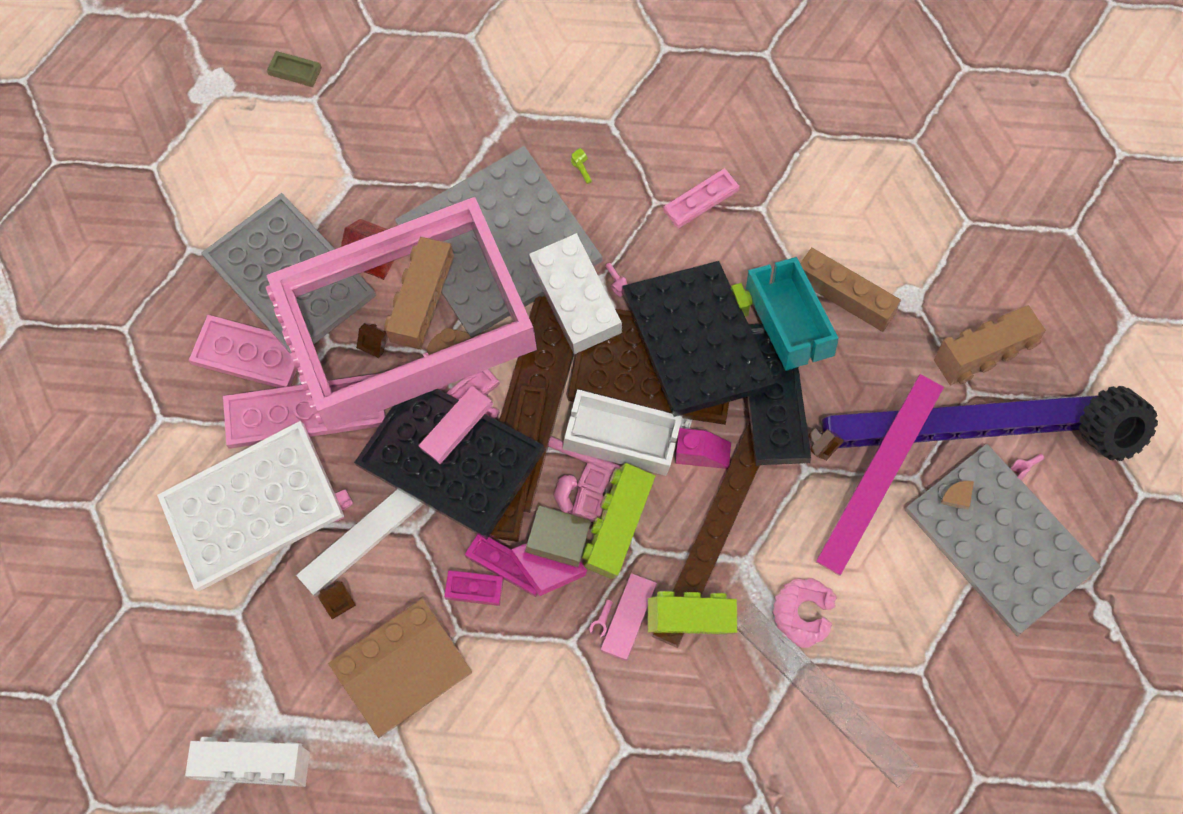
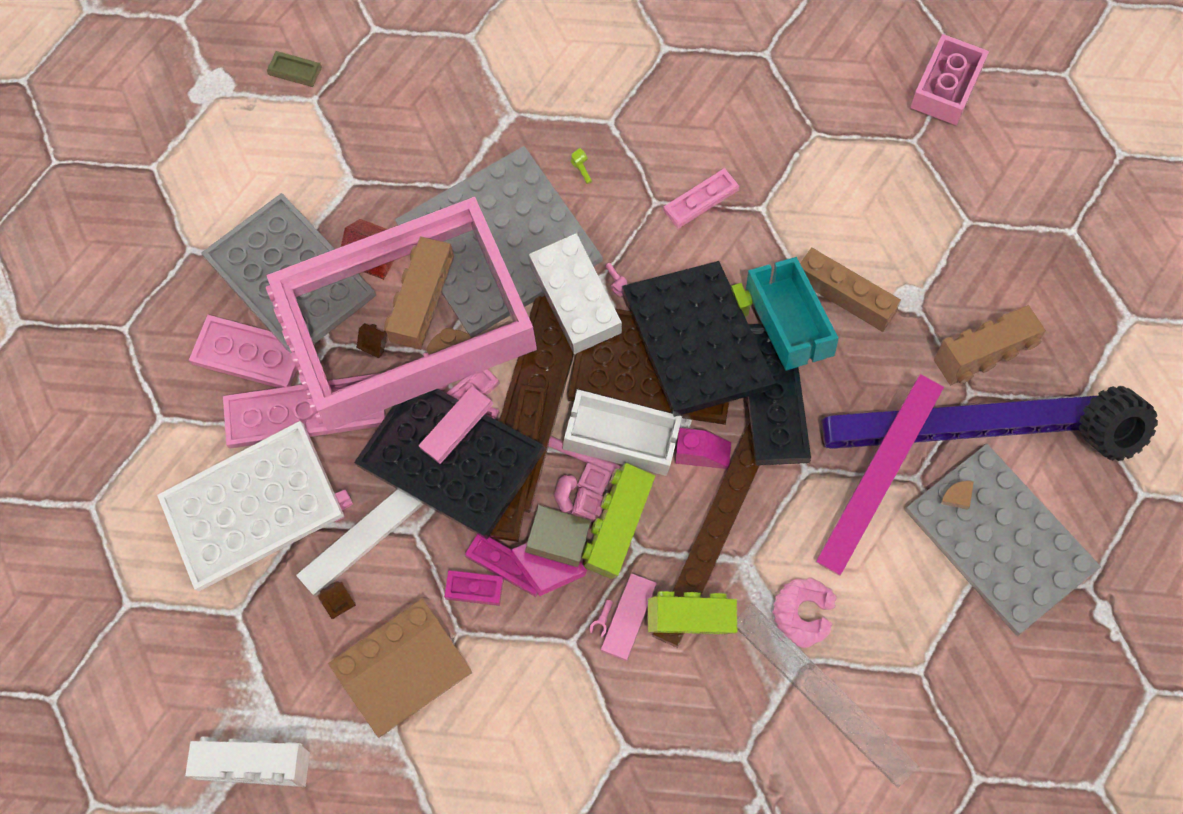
(825, 443): reddish brown tile -> none
(949, 79): none -> bright pink brick
(1023, 467): bright pink hand -> none

